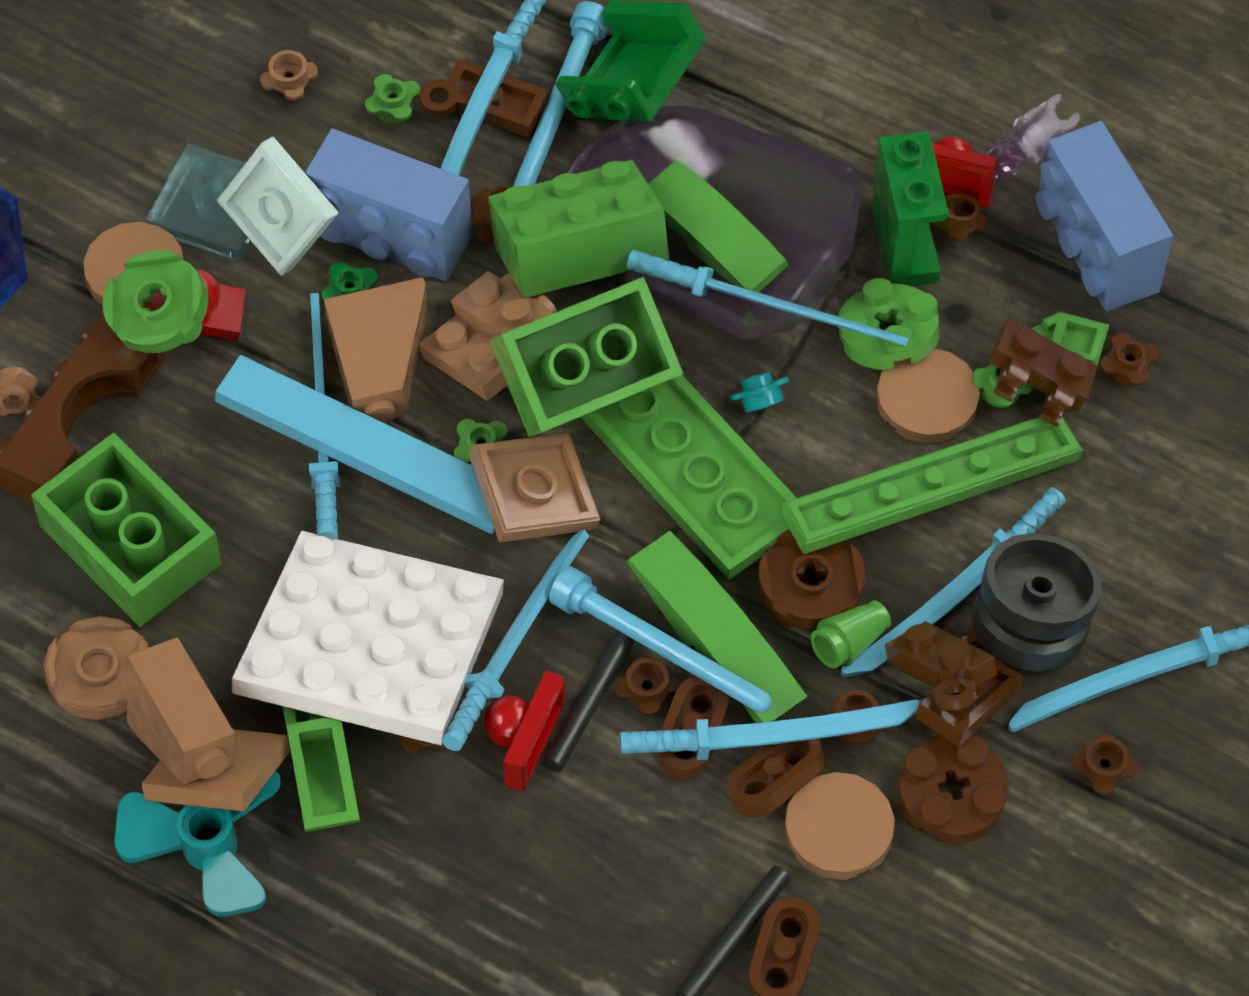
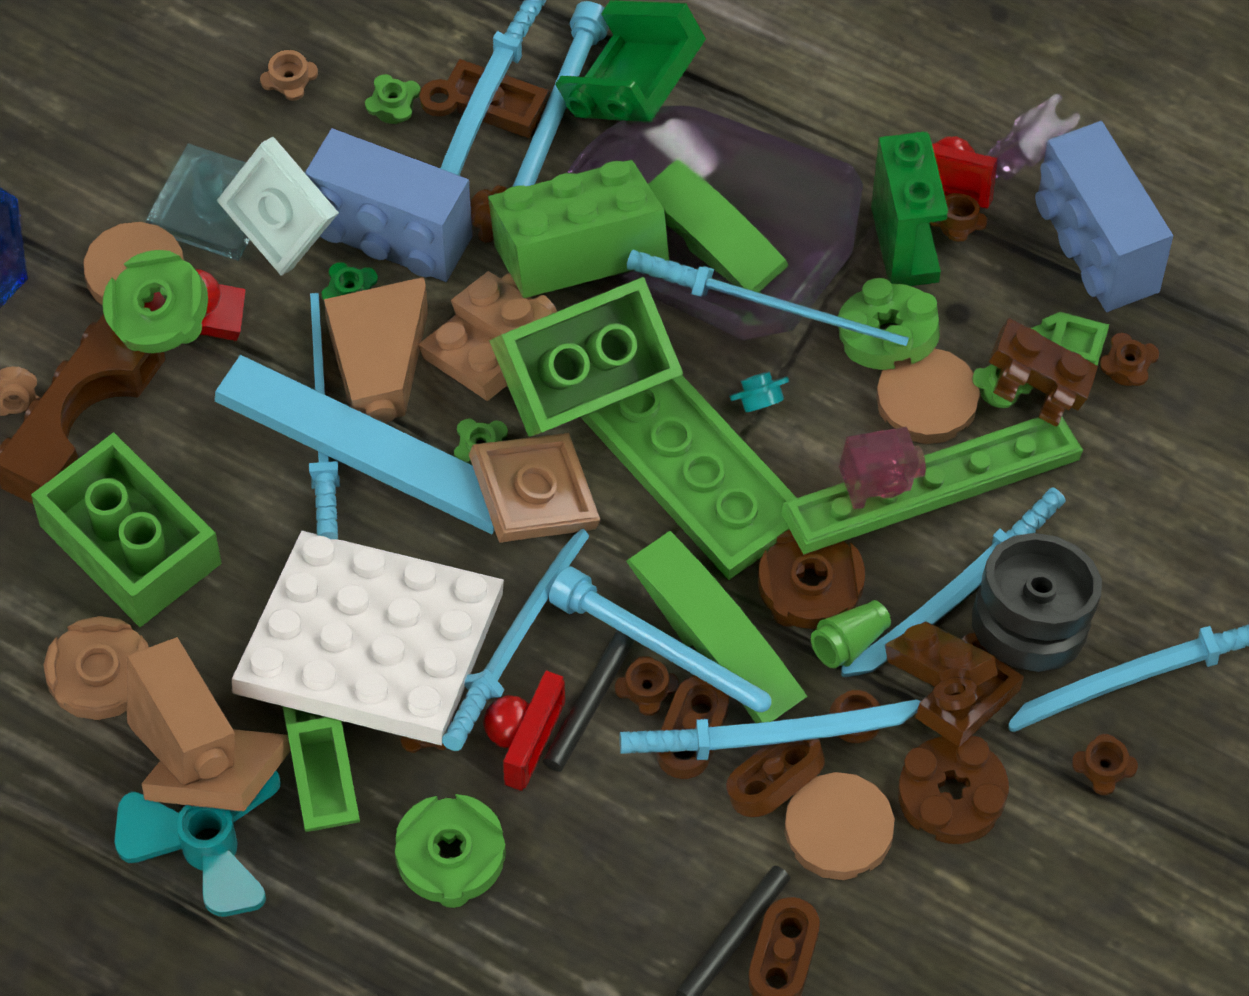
(451, 879): none -> bright green plate
(880, 465): none -> clear pink brick

